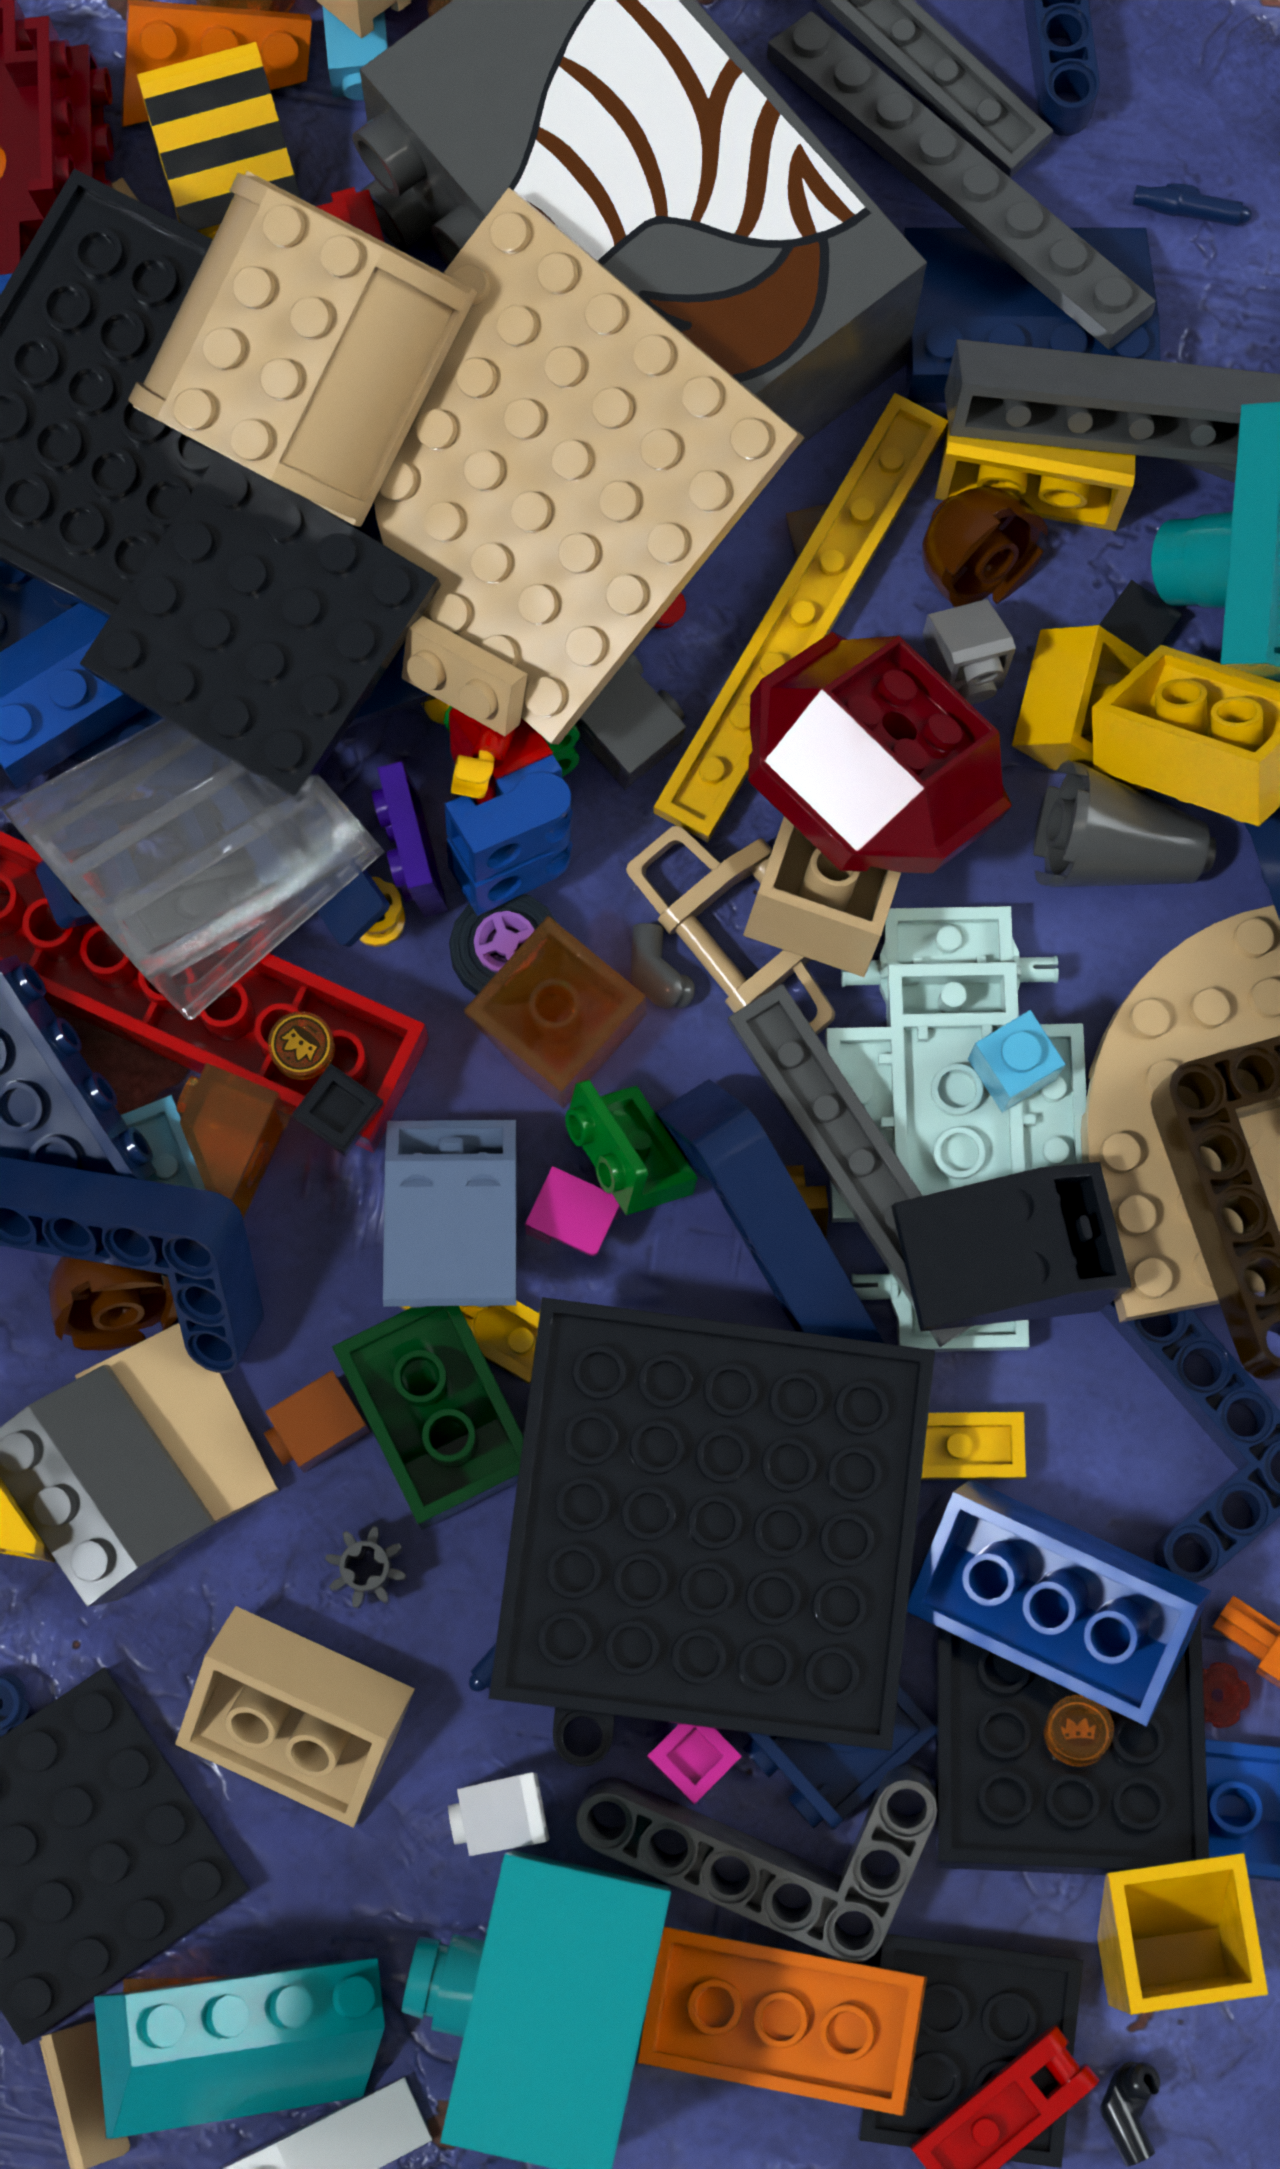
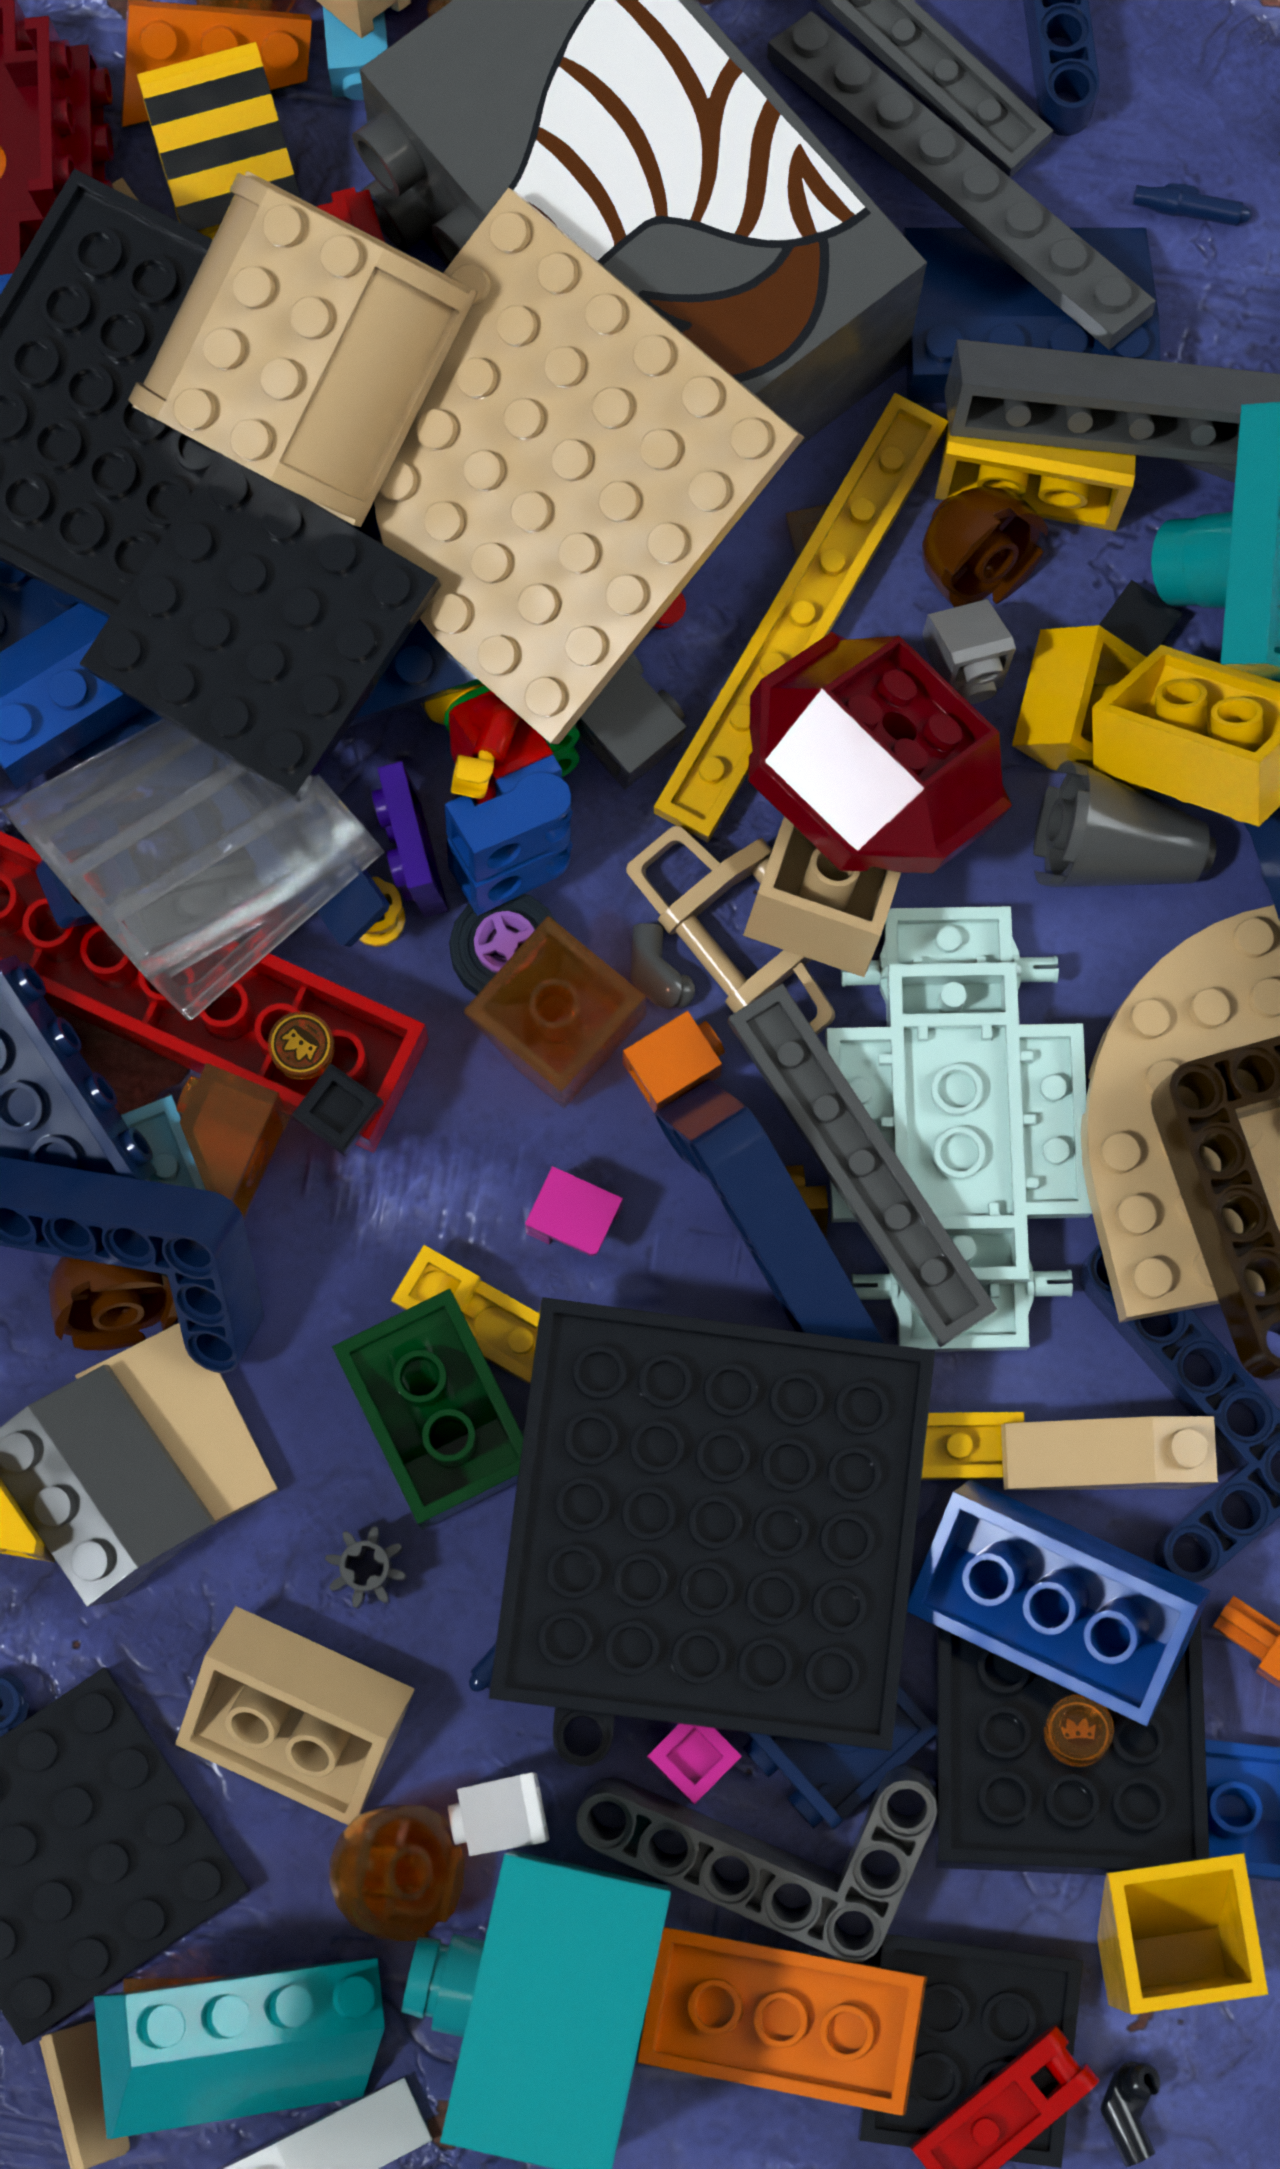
(314, 1423): dark orange brick -> none
(396, 1872): none -> clear orange cylinder
(450, 1213): sand blue slope -> none
(464, 676): tan plate -> none
(628, 1147): green bracket -> none
(674, 1060): none -> orange brick
(1012, 1248): black slope -> none
(1016, 1061): medium azure brick -> none
(1110, 1453): none -> tan slope
(1235, 1695): clear red plate -> none

